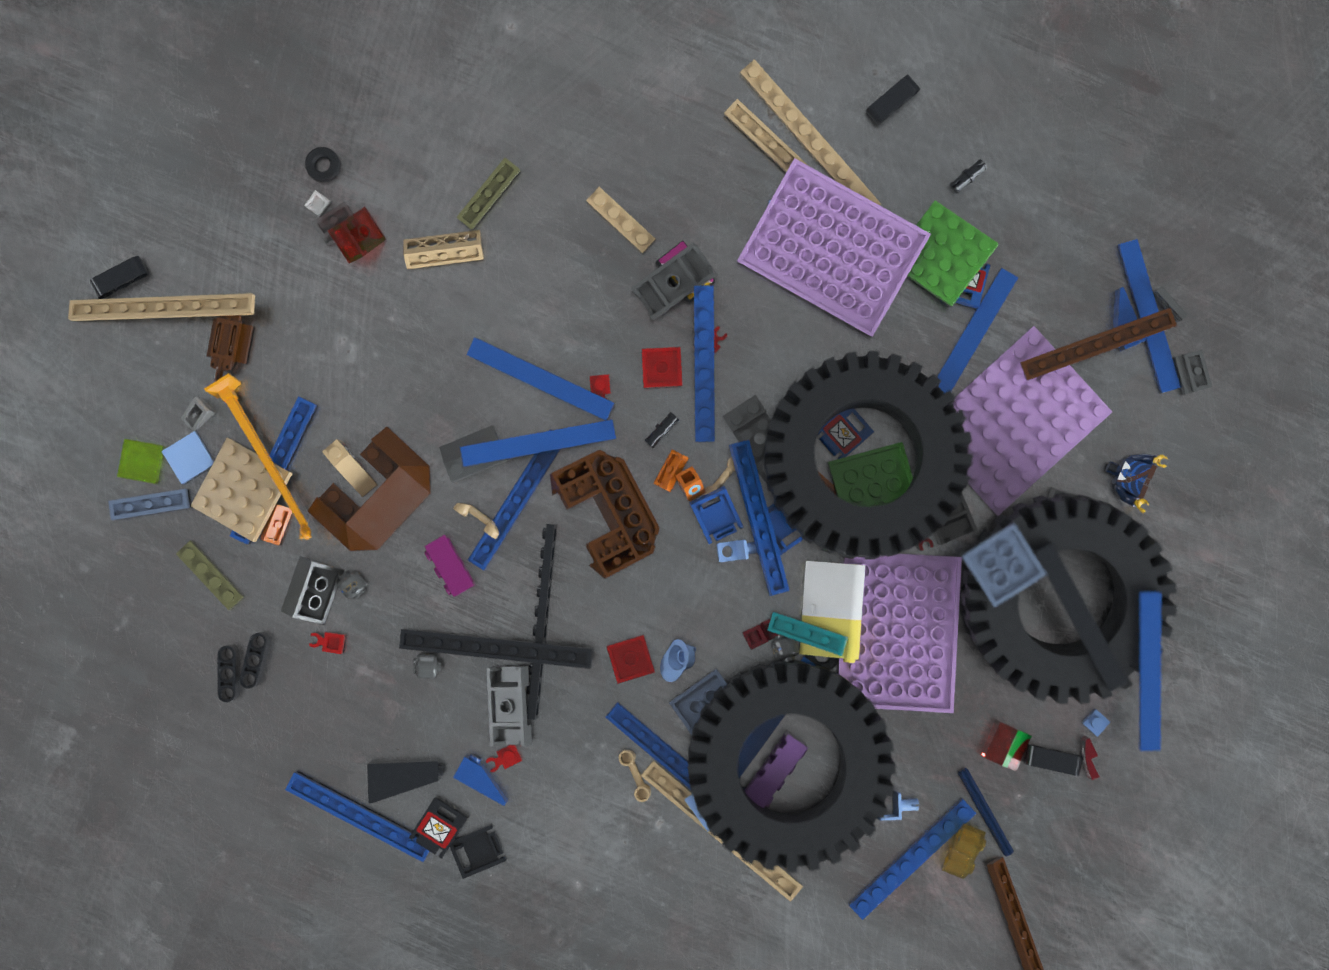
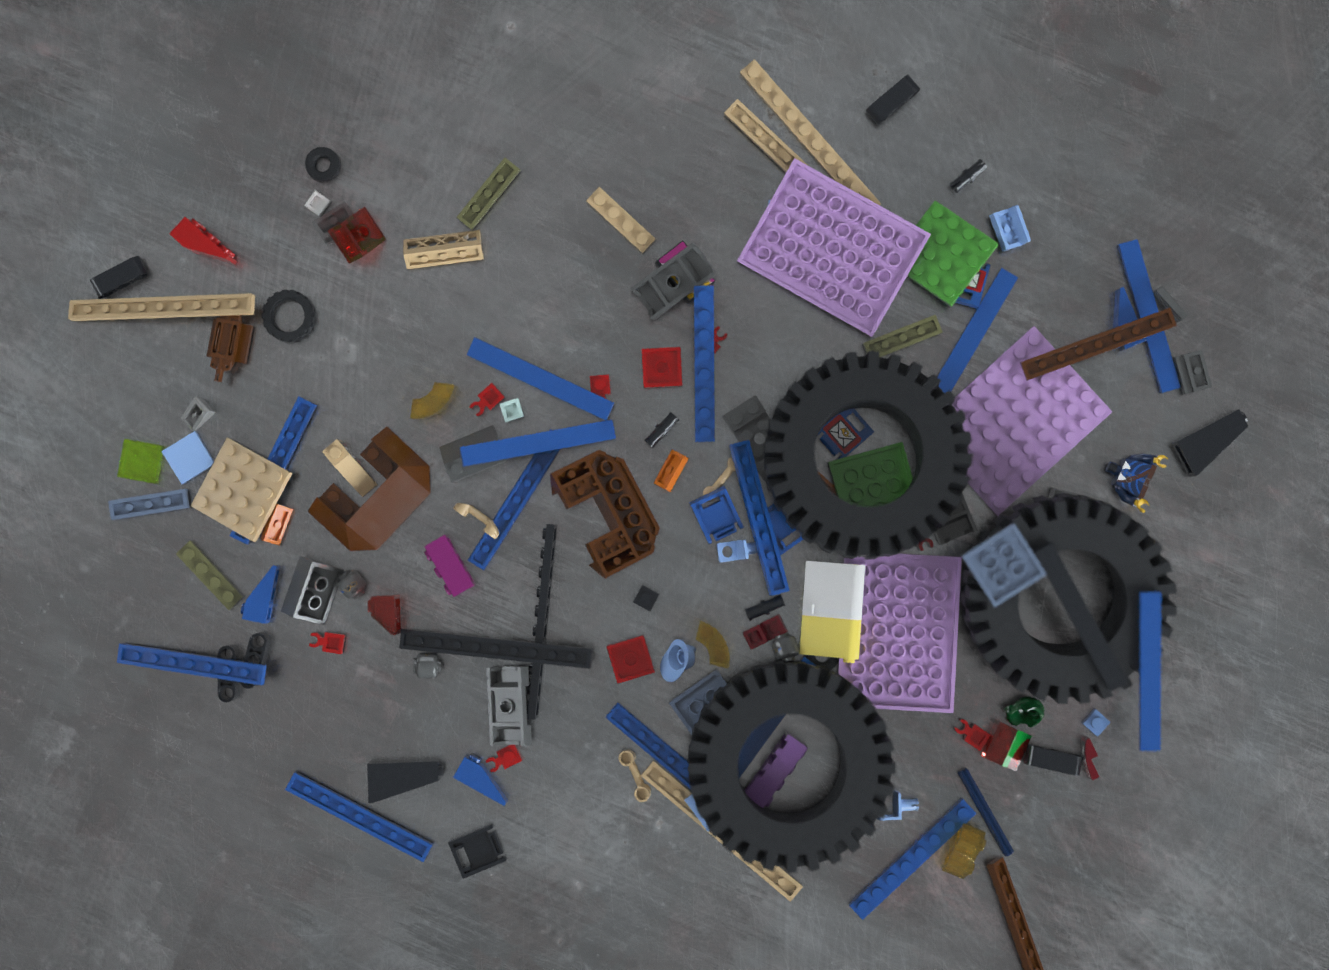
(191, 664): none -> blue plate
(193, 237): none -> red slope
(224, 389): light orange piece -> none
(260, 601): none -> blue slope
(274, 301): none -> black tyre
(386, 611): none -> clear red slope
(434, 402): none -> clear yellow brick
(435, 830): container -> none
(489, 398): none -> red plate
(511, 410): none -> light aqua plate
(646, 597): none -> black brick
(690, 483): orange brick -> none
(715, 643): none -> clear yellow brick
(765, 607): none -> black pin
(807, 633): teal plate -> none
(904, 336): none -> olive plate
(974, 736): none -> red plate
(1010, 228): none -> light blue bracket
(1025, 711): none -> dark green hair
(1209, 441): none -> black slope

